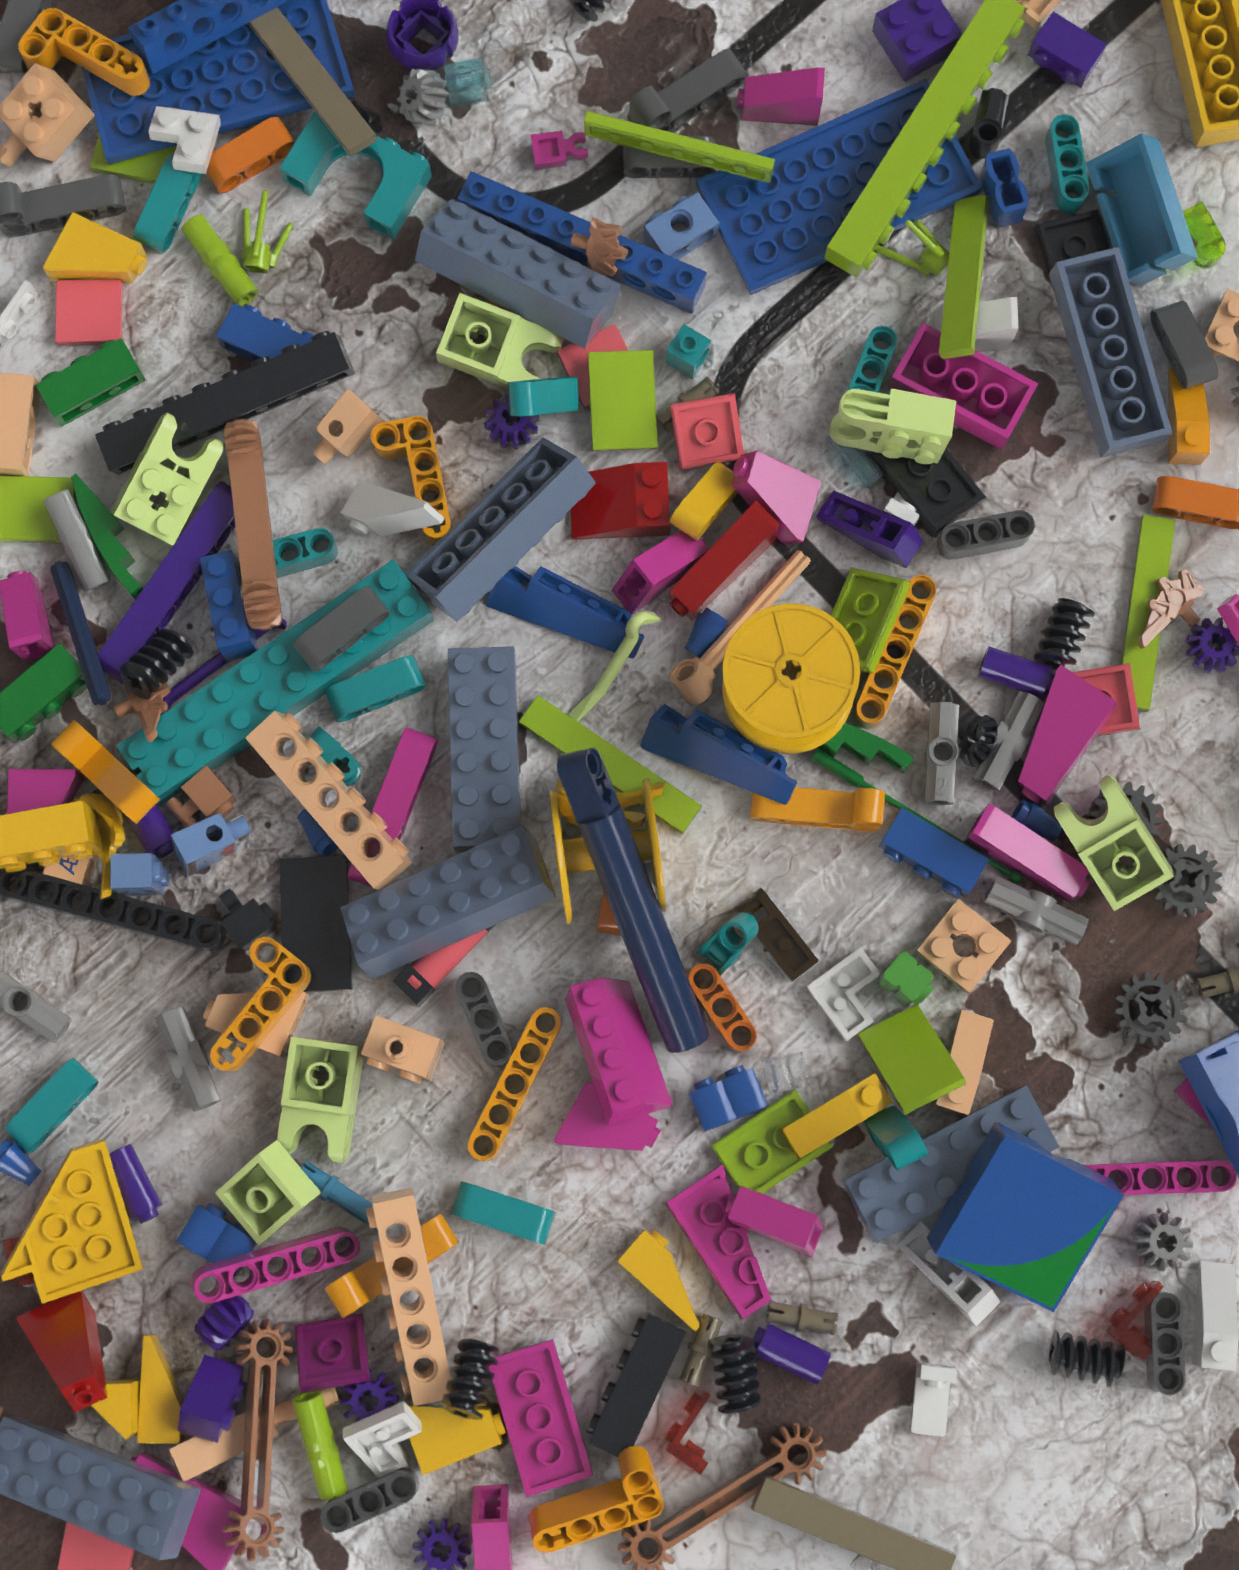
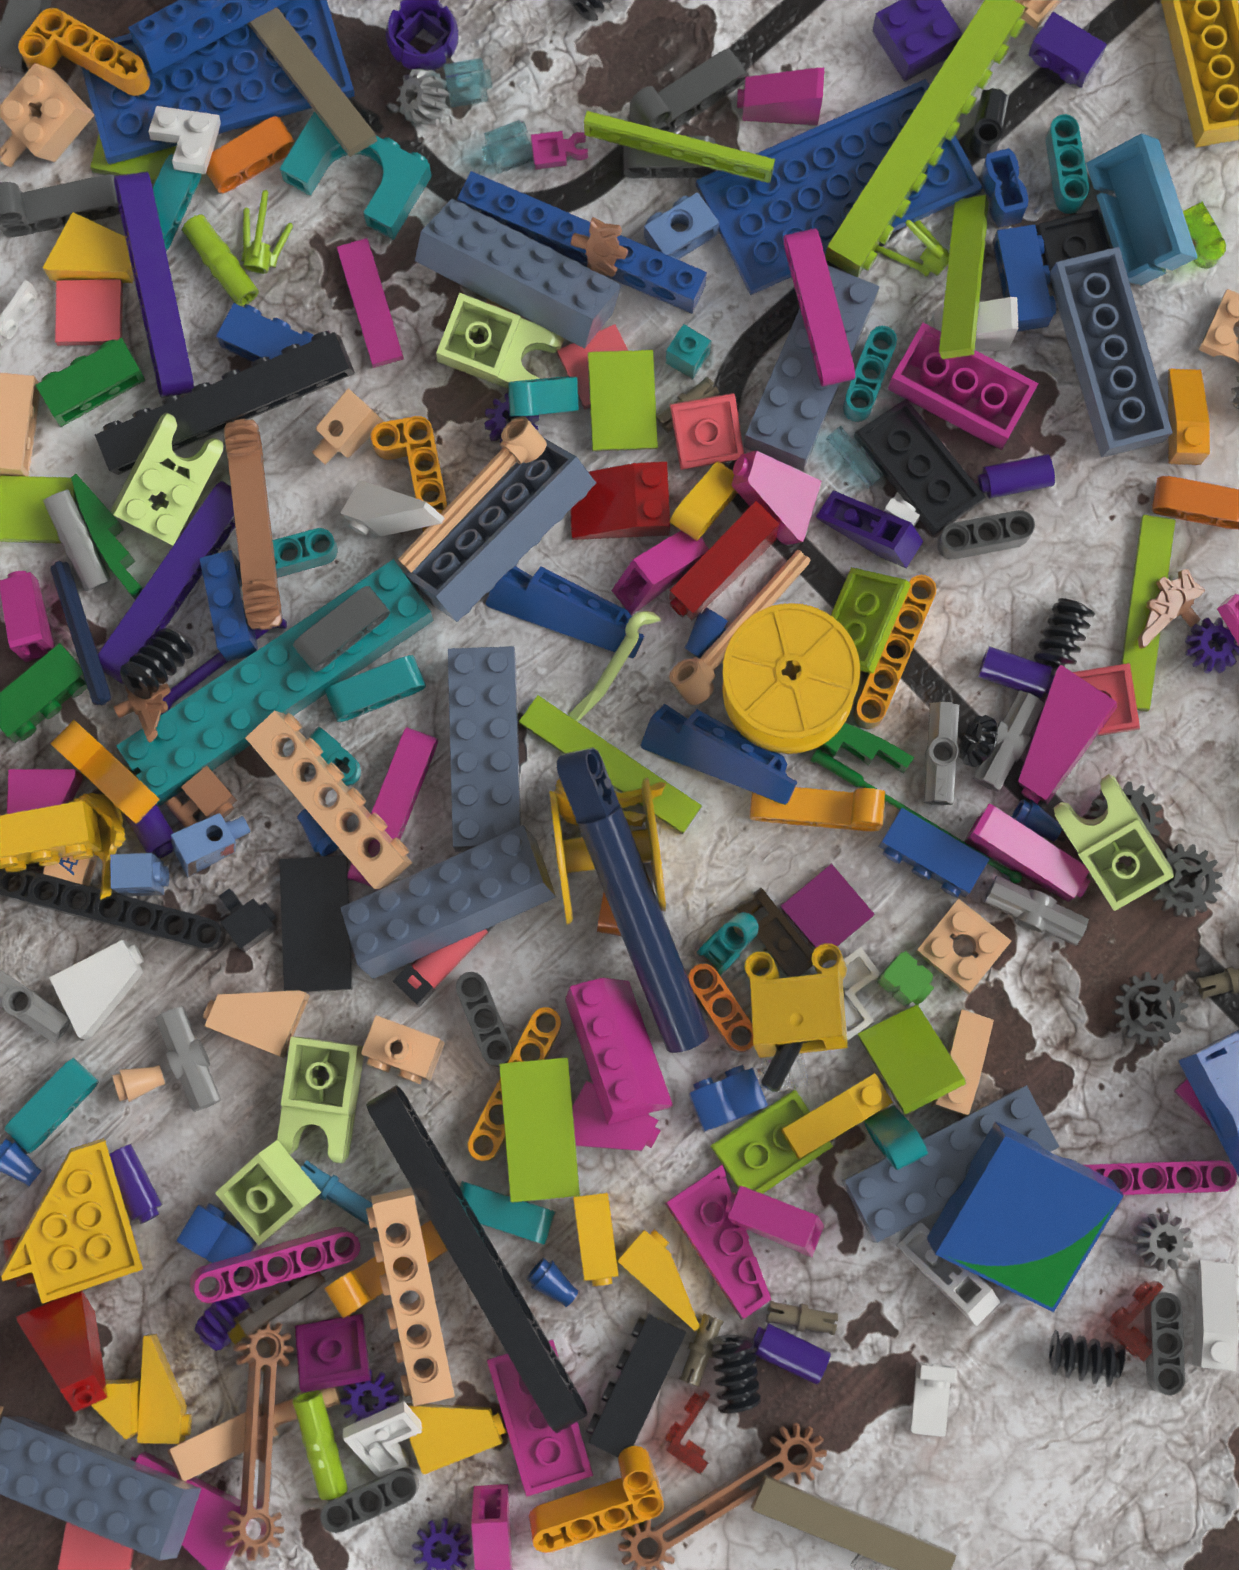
(97, 985): none -> white slope
(137, 1081): none -> light nougat cone
(154, 284): none -> dark purple beam
(211, 1399): dark purple brick -> none
(255, 1007): light orange beam -> none
(274, 1305): none -> dark brown plate
(370, 303): none -> dark pink tile
(469, 1378): black piece -> none
(477, 1259): none -> black beam
(507, 147): none -> clear light blue brick
(520, 445): none -> light nougat piece
(539, 1129): none -> lime tile
(552, 1282): none -> blue cone
(596, 1238): none -> yellow slope
(794, 400): none -> sand blue brick
(797, 1011): none -> yellow piece
(819, 307): none -> dark pink beam
(827, 909): none -> magenta tile
(895, 424): yellowish green brick -> none
(1017, 476): none -> dark purple brick
(1024, 276): none -> blue brick
(1184, 344): dark grey beam -> none

